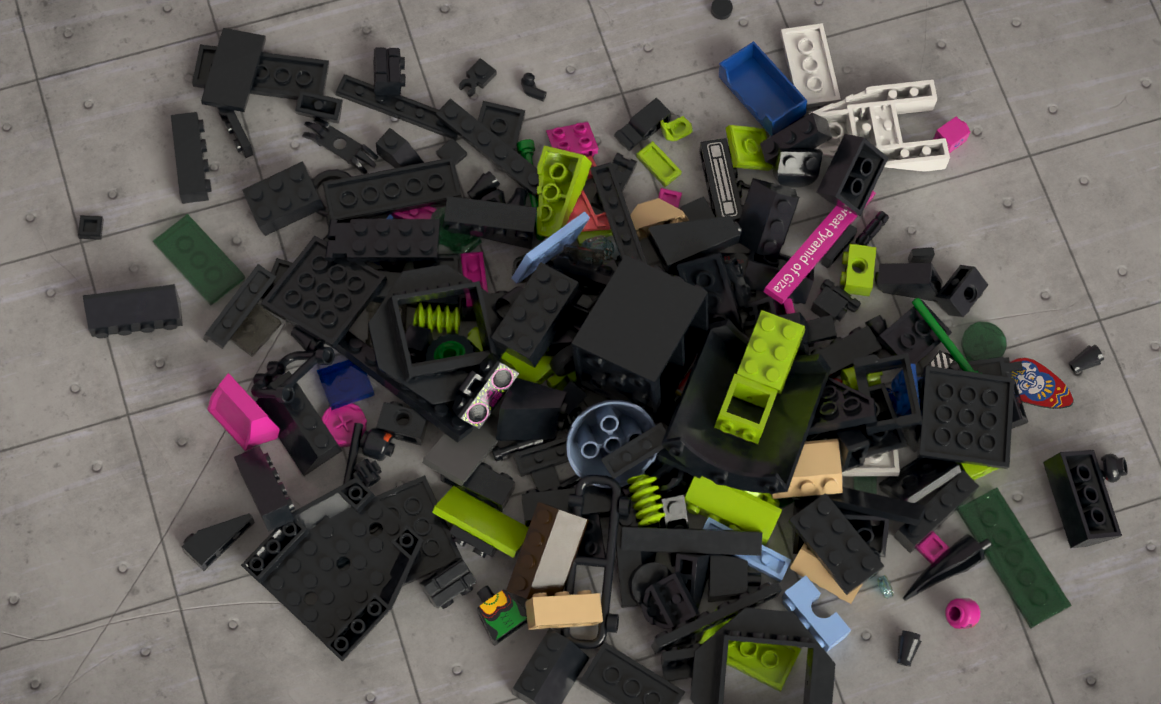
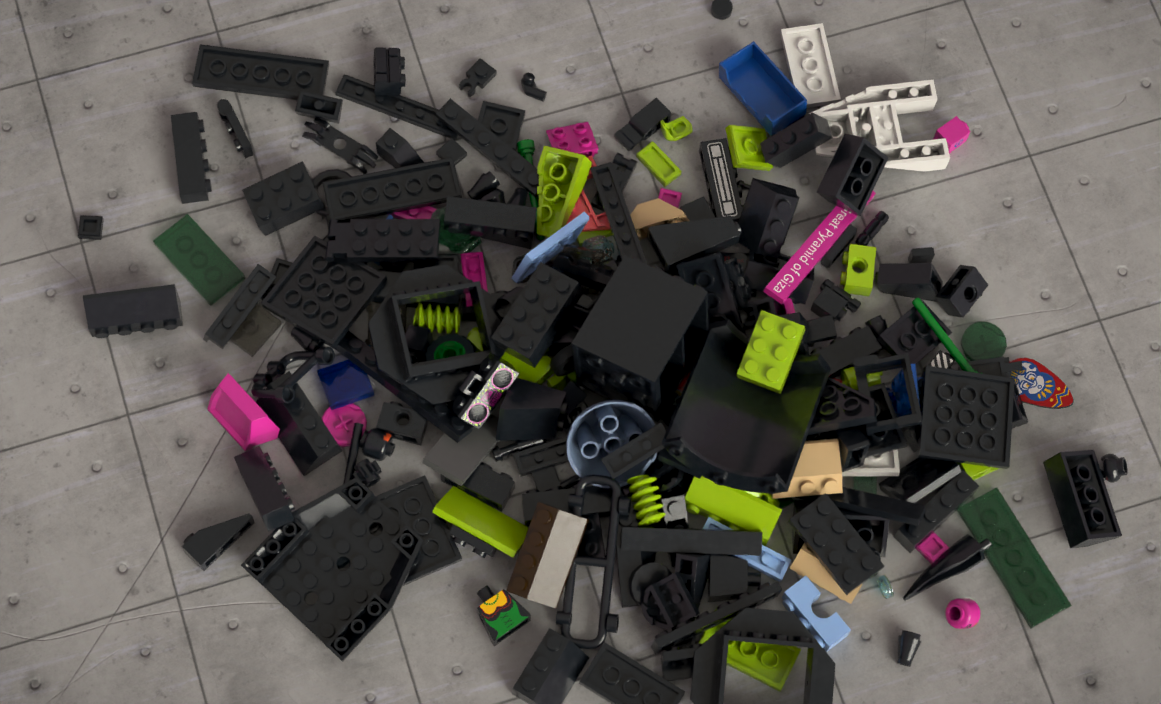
(233, 70): black tile -> none
(448, 583): black brick -> none
(563, 610): tan brick -> none
(751, 392): lime window -> none
(797, 167): black slope -> none
(1088, 358): black cone -> none

